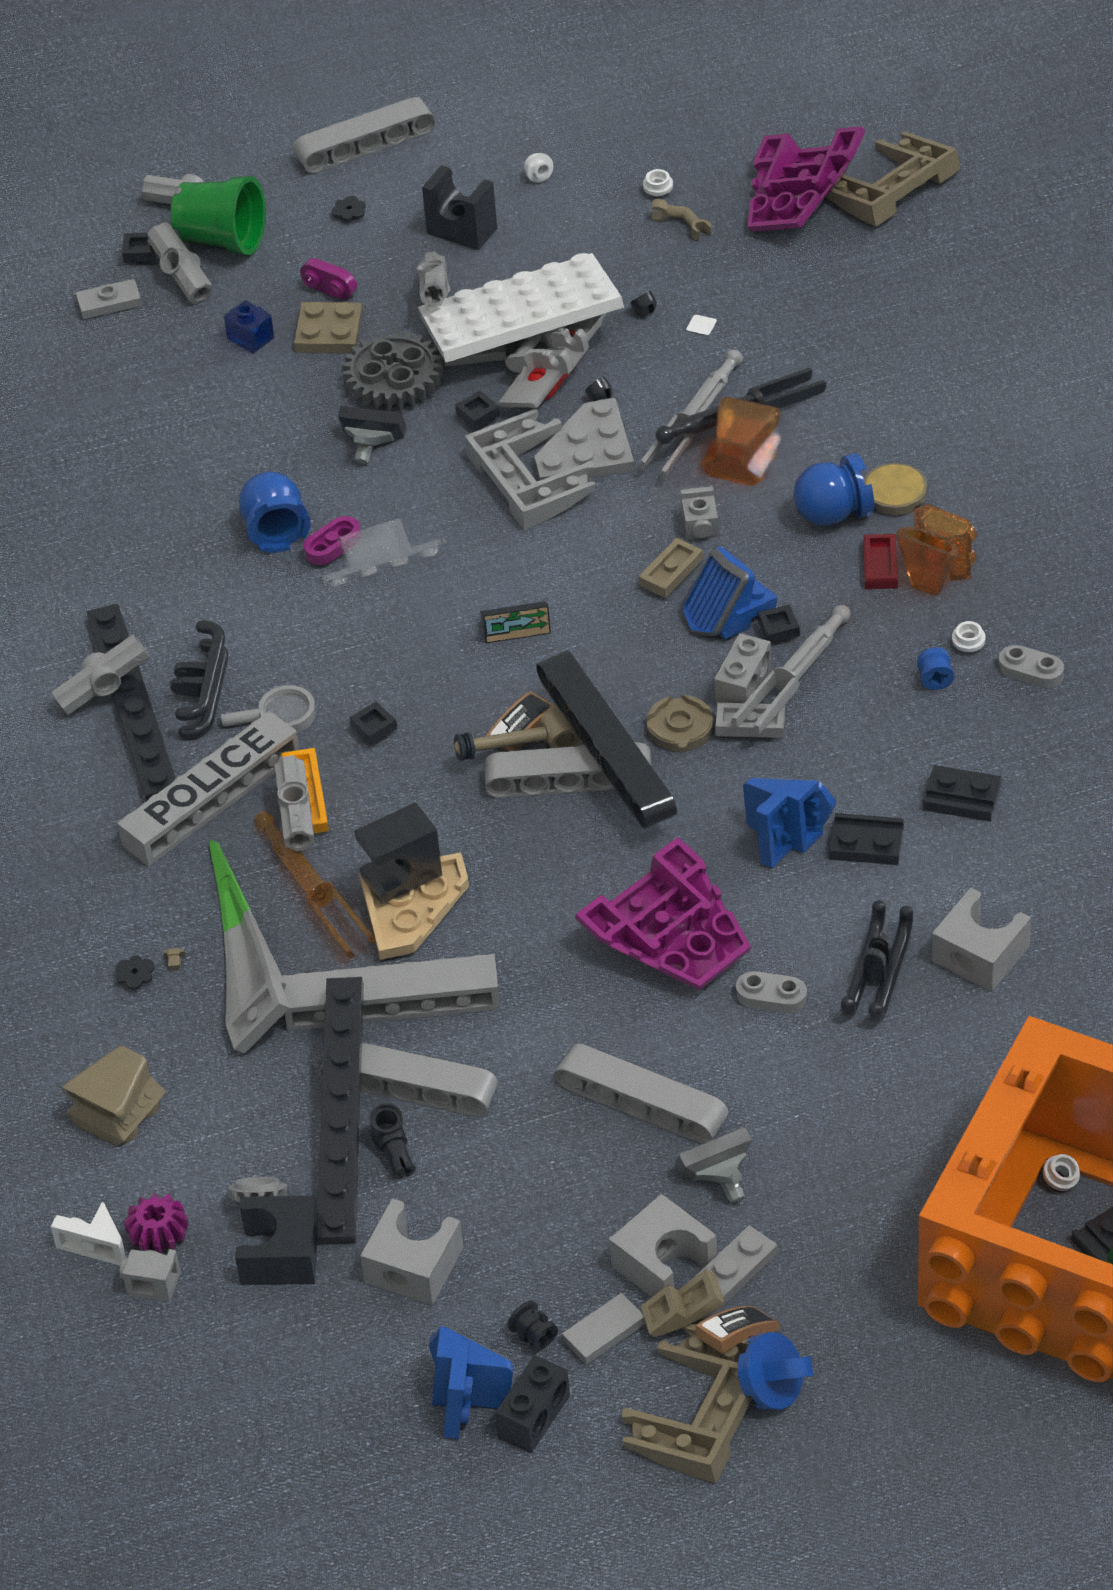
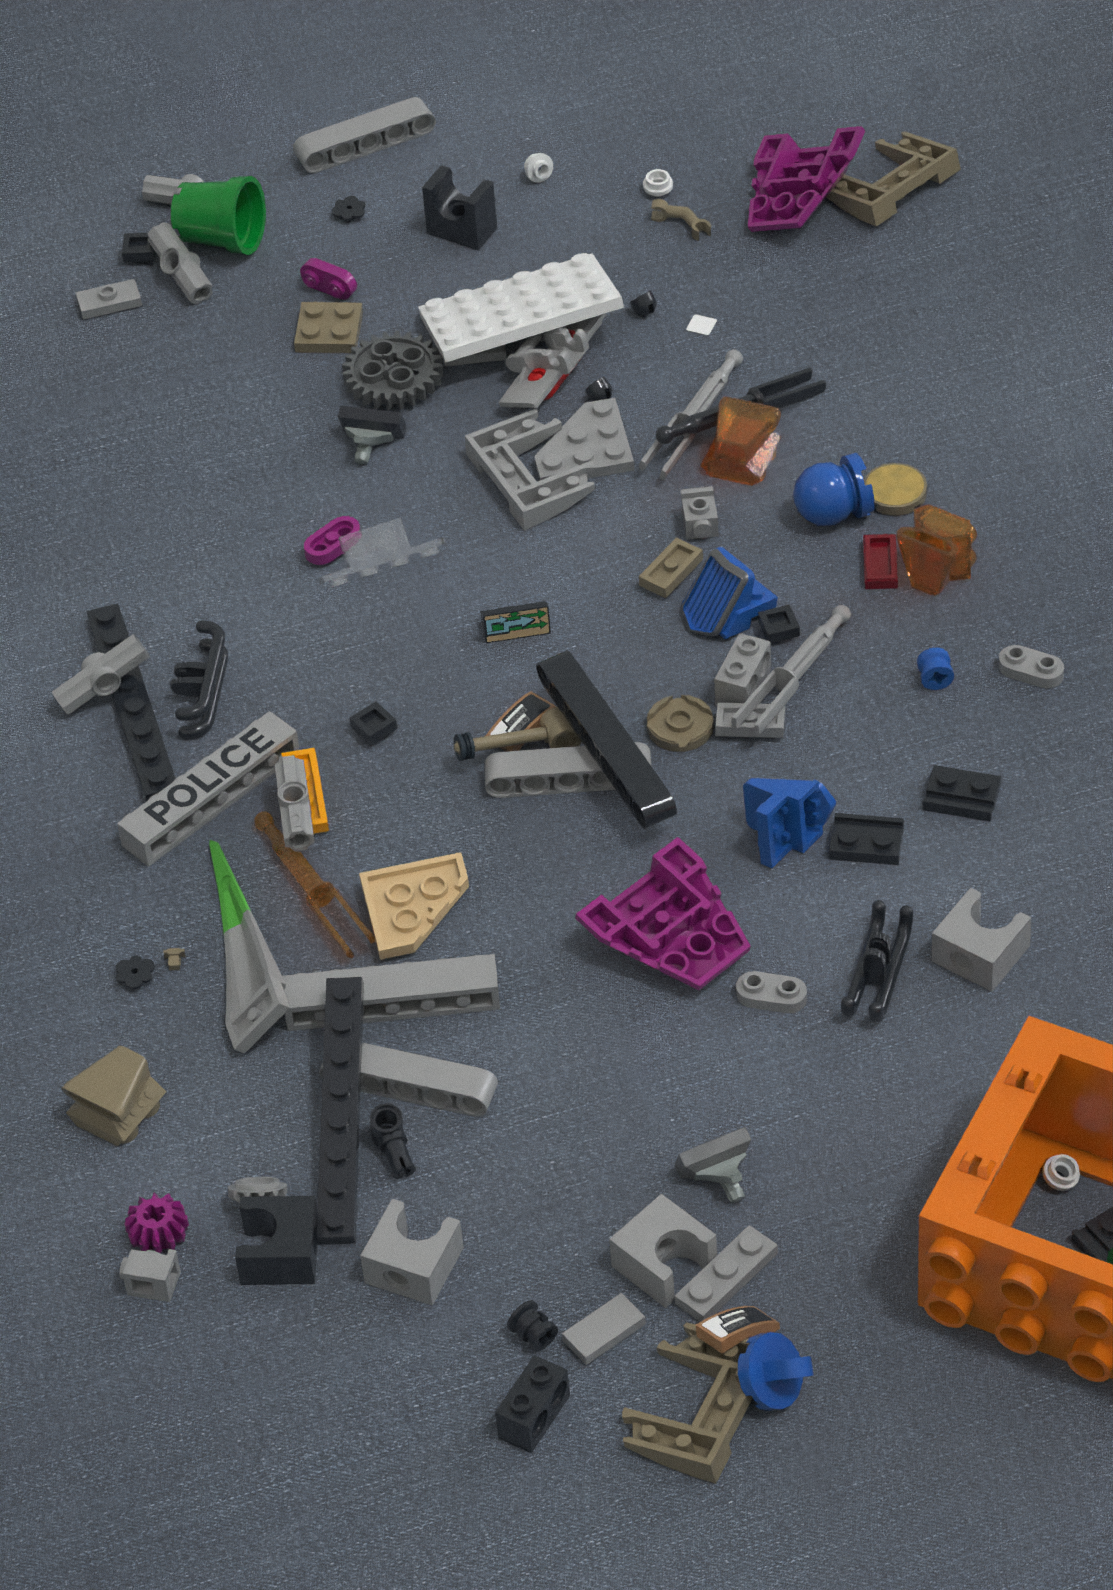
(94, 1240): white slope -> none
(249, 326): clear blue brick -> none
(273, 512): blue tile -> none
(287, 702): light grey piece -> none
(401, 852): black piece -> none
(433, 279): light grey piece -> none
(466, 1377): blue piece -> none
(477, 410): black plate -> none
(641, 1093): light grey beam -> none
(676, 1308): dark tan slope -> none
(968, 637): white plate -> none

